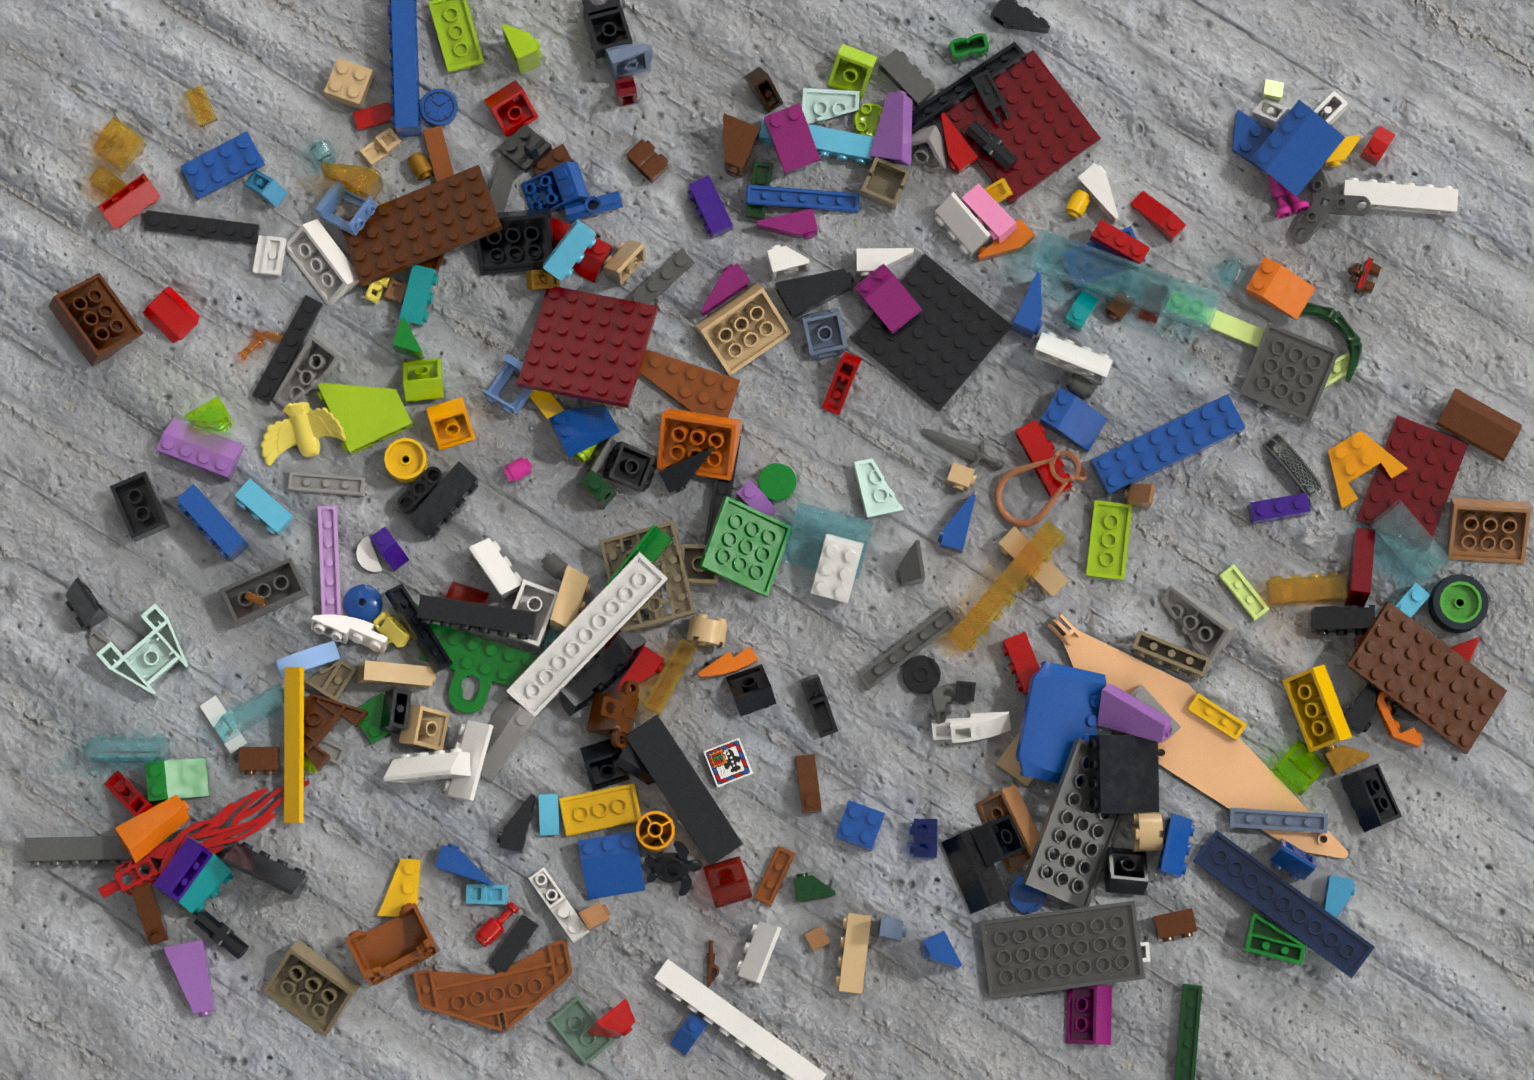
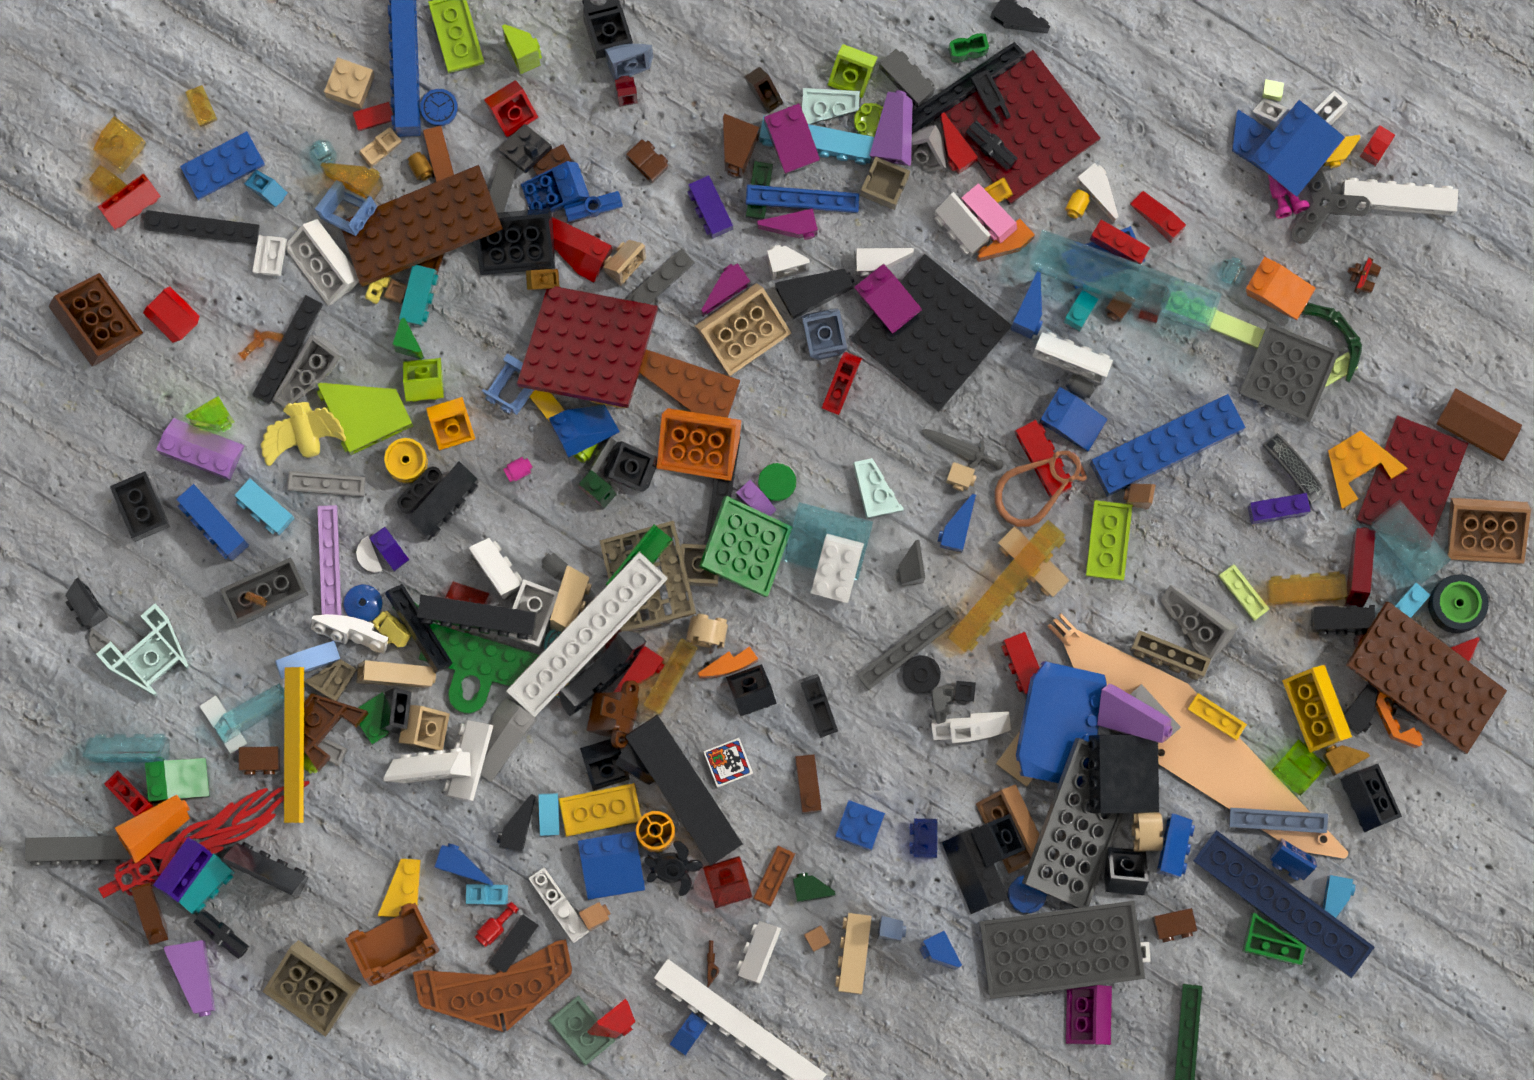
(570, 250): medium azure brick -> none
(681, 473): black slope -> none

